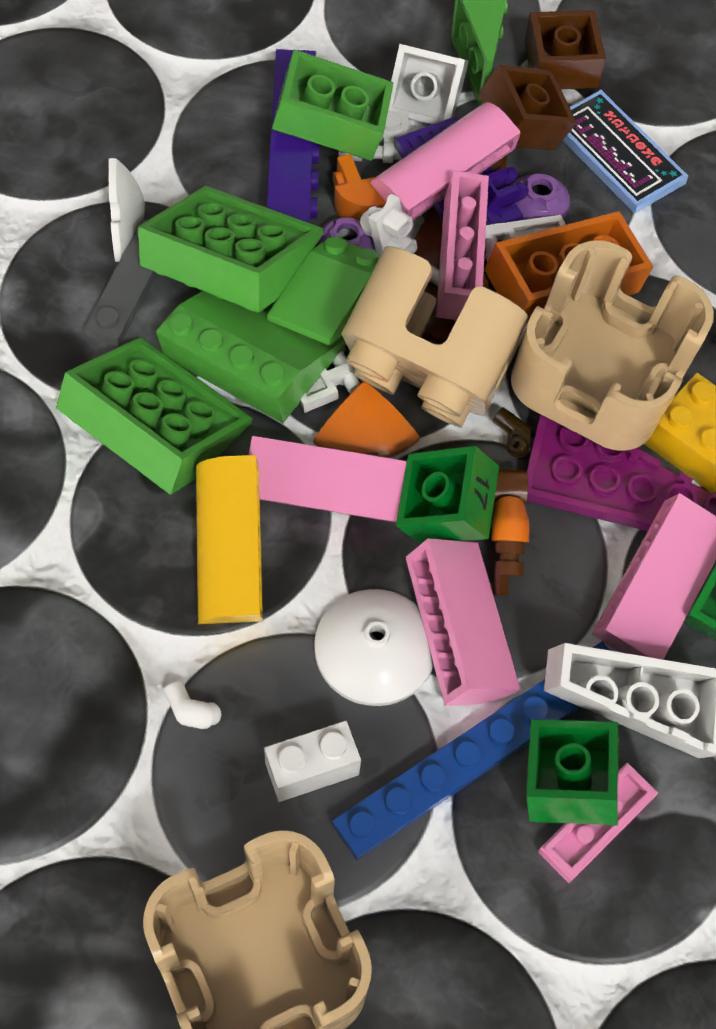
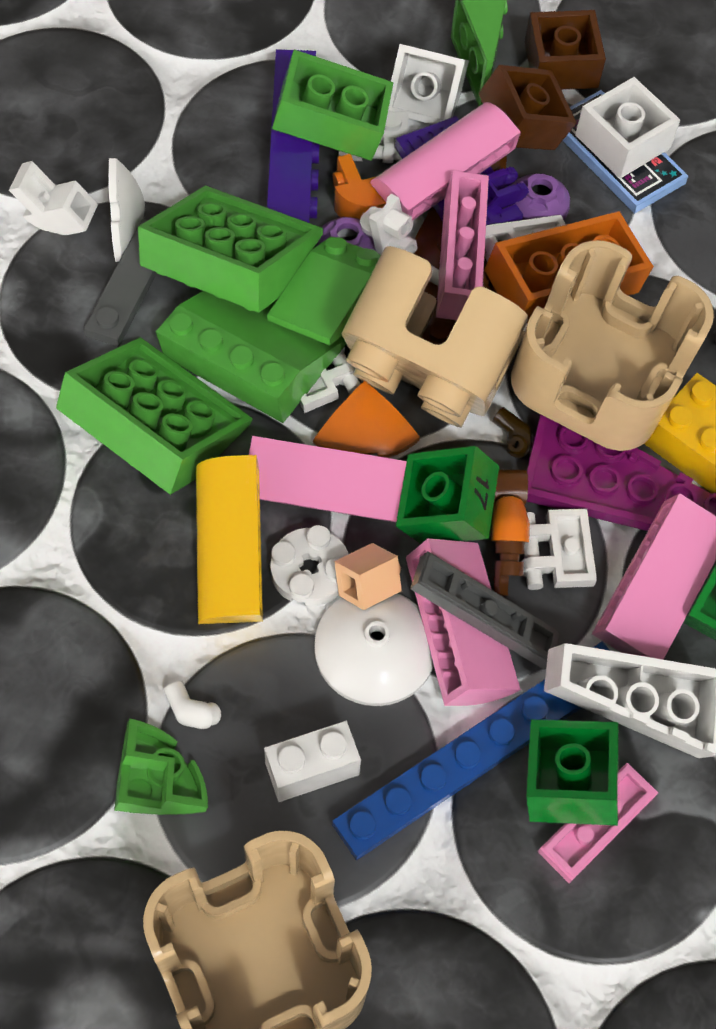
(52, 207): none -> white brick
(156, 776): none -> bright green brick
(292, 551): none -> white plate
(368, 576): none -> light nougat brick
(484, 609): none -> dark grey plate
(569, 550): none -> white plate
(627, 127): none -> white brick

